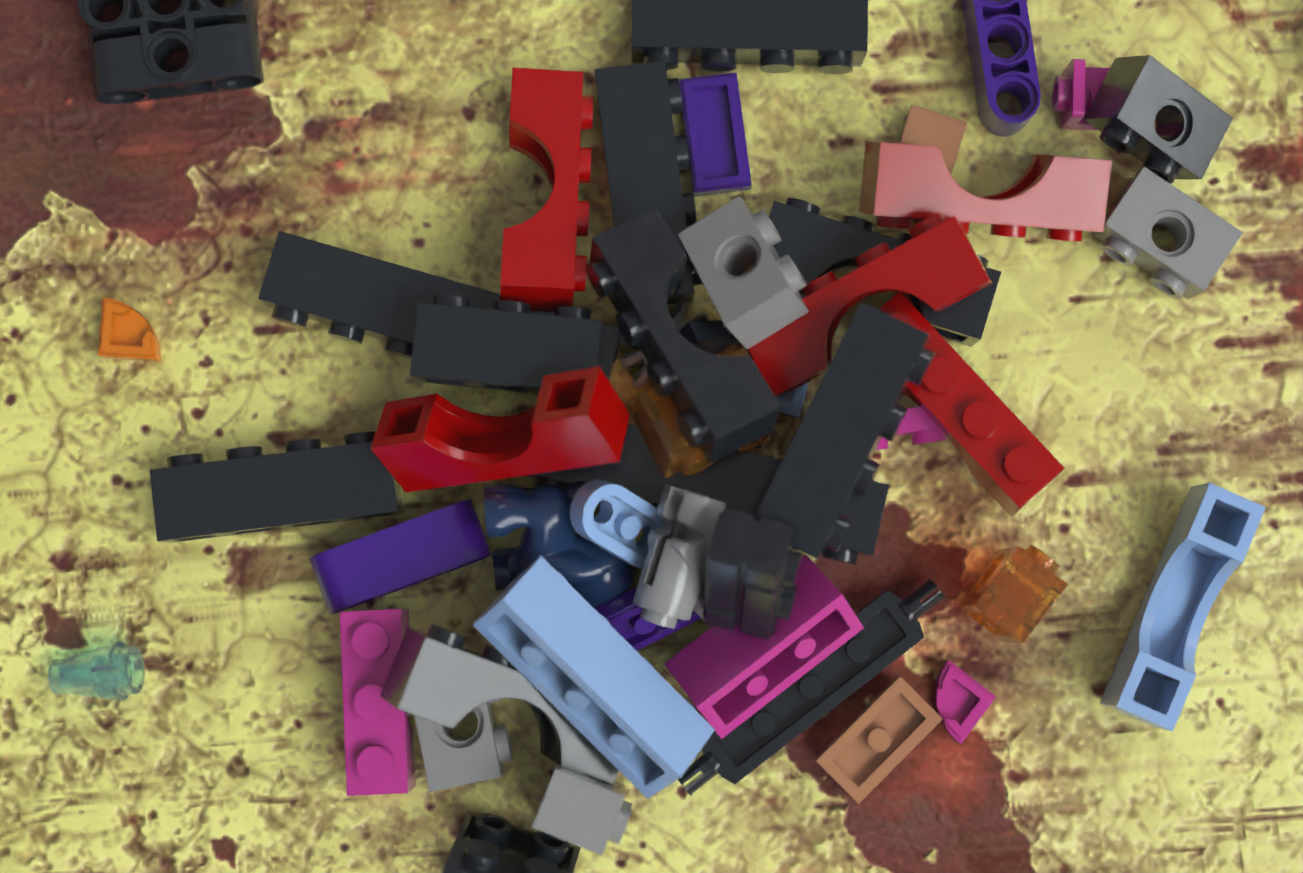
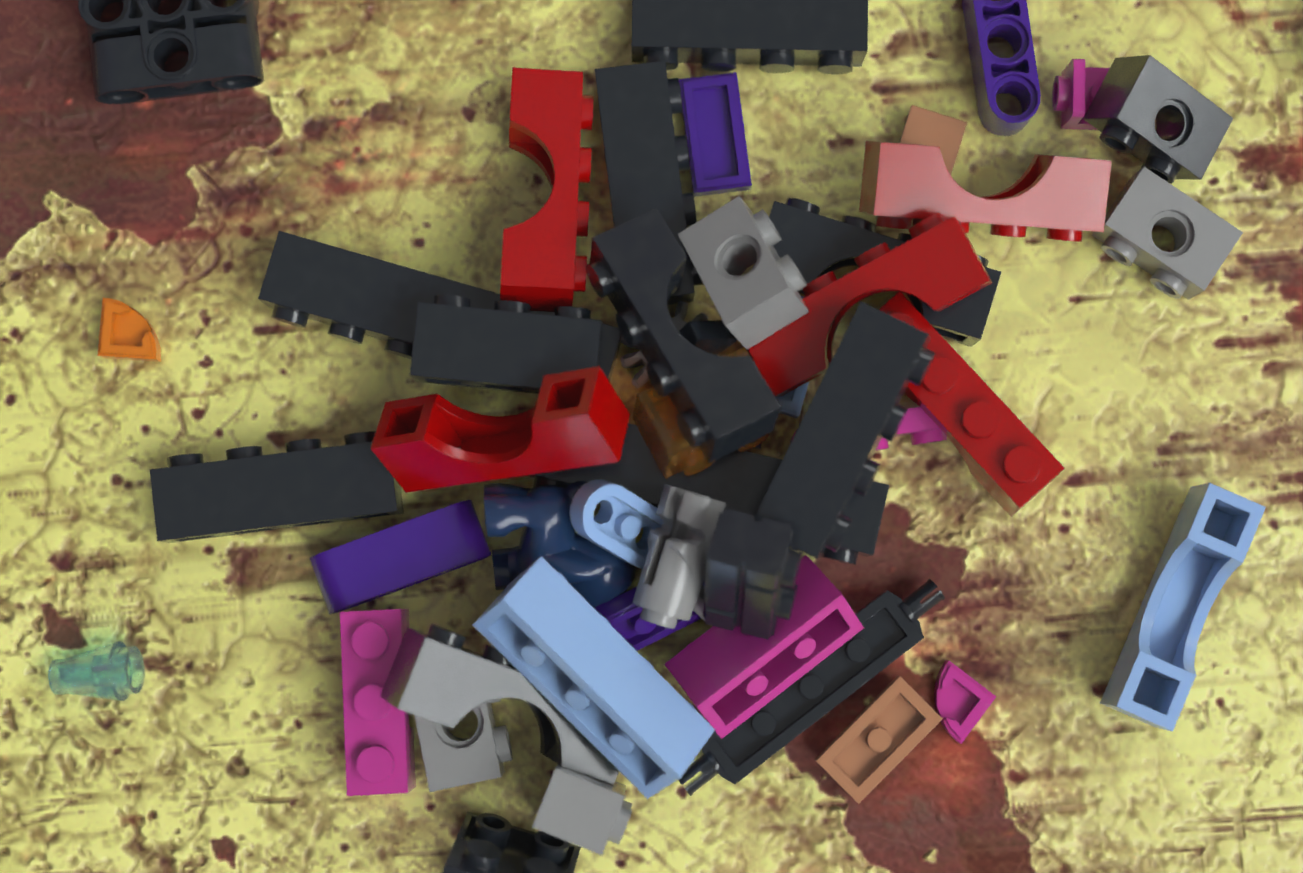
(1013, 593): clear orange brick -> none

